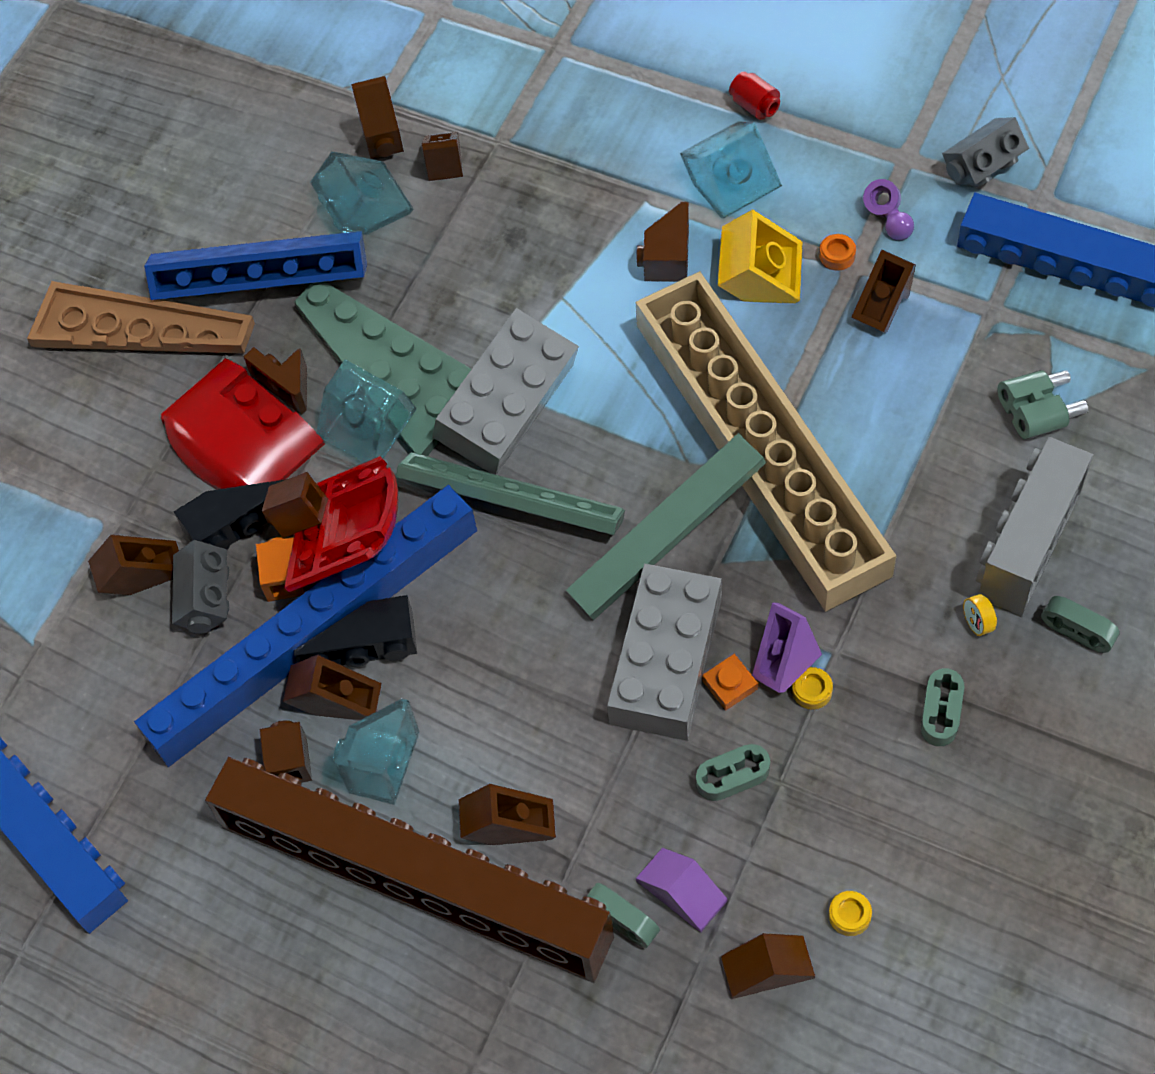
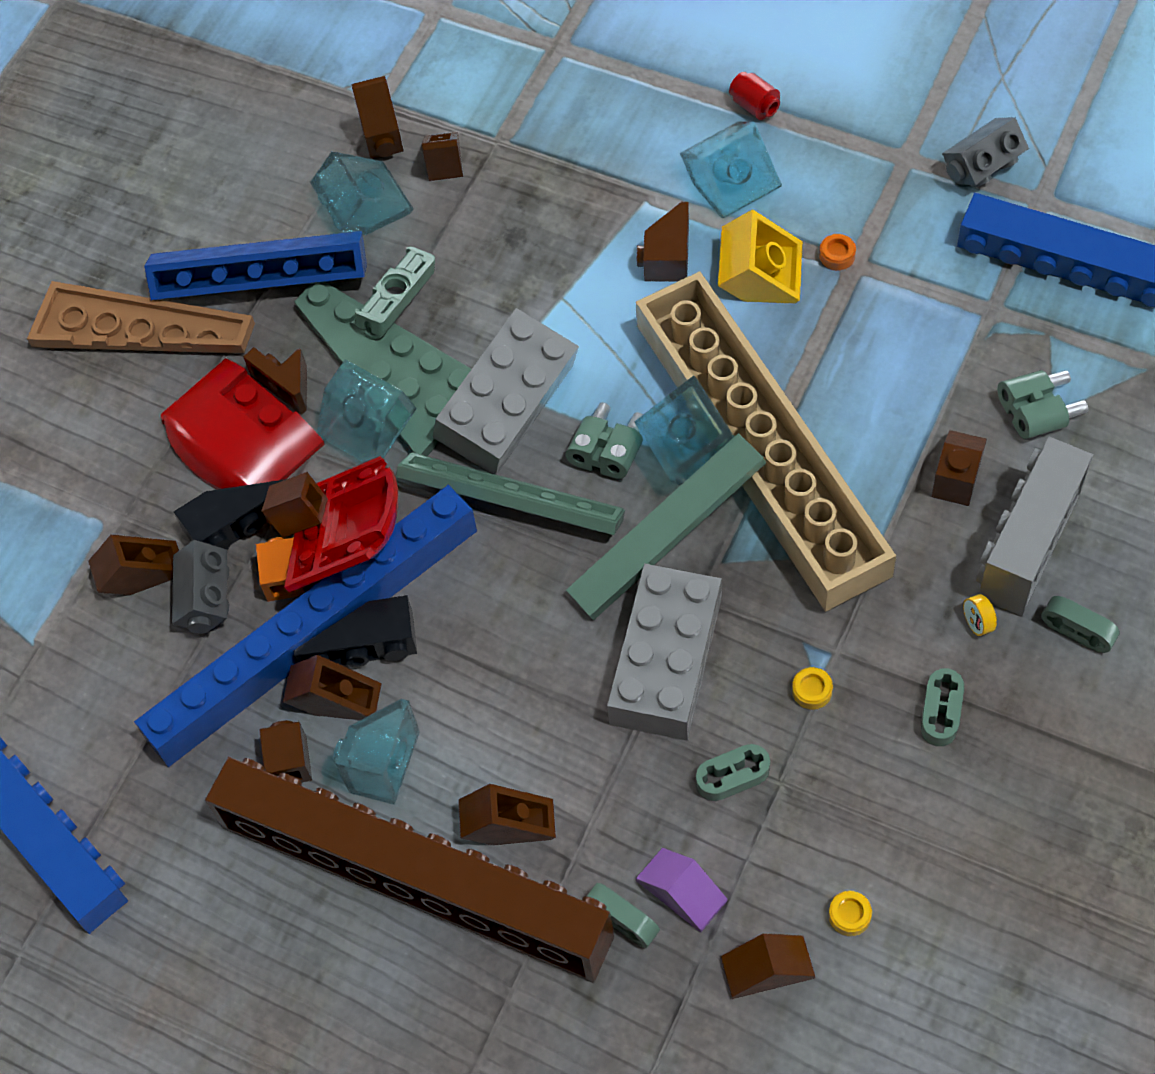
(385, 307): none -> sand green piece
(605, 446): none -> sand green piece
(684, 430): none -> clear light blue slope
(730, 682): orange plate -> none
(785, 649): medium lavender slope -> none
(884, 291): reddish brown slope -> none
(898, 224): medium lavender plate -> none
(958, 467): none -> reddish brown slope

